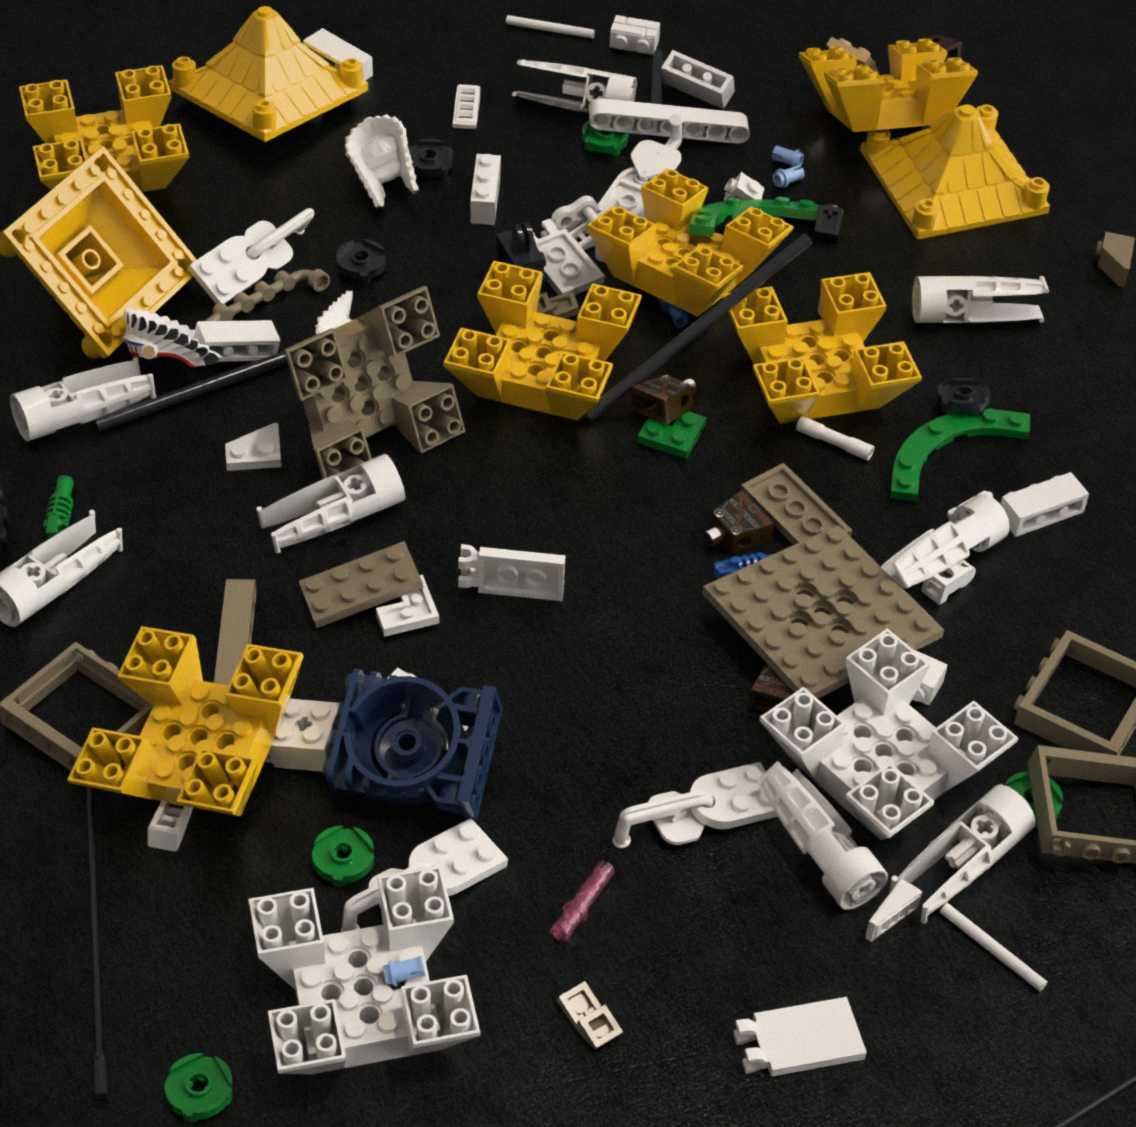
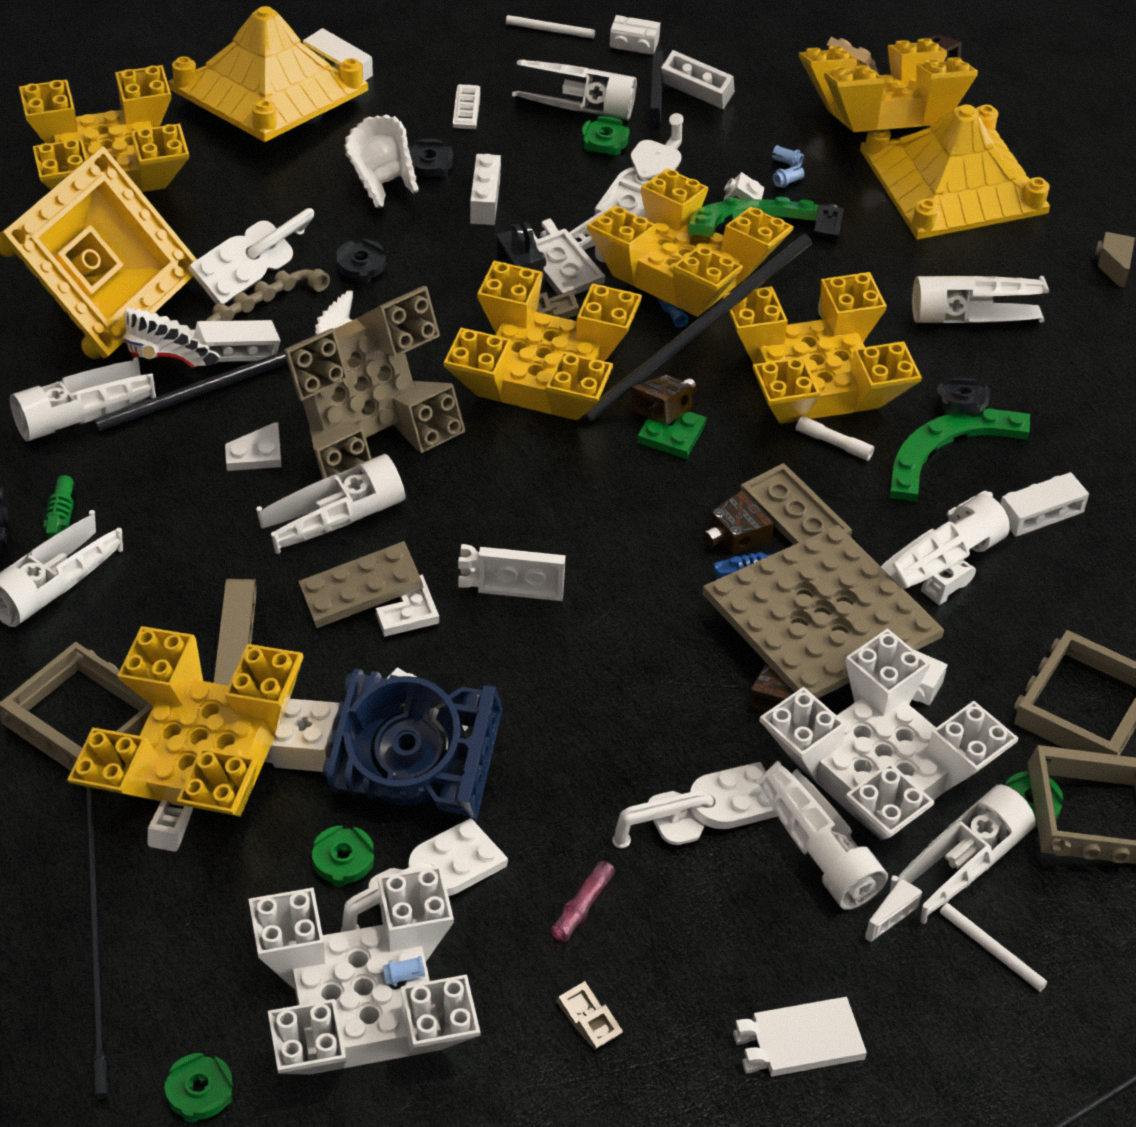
(575, 213): white piece -> none
(654, 120): white beam -> none

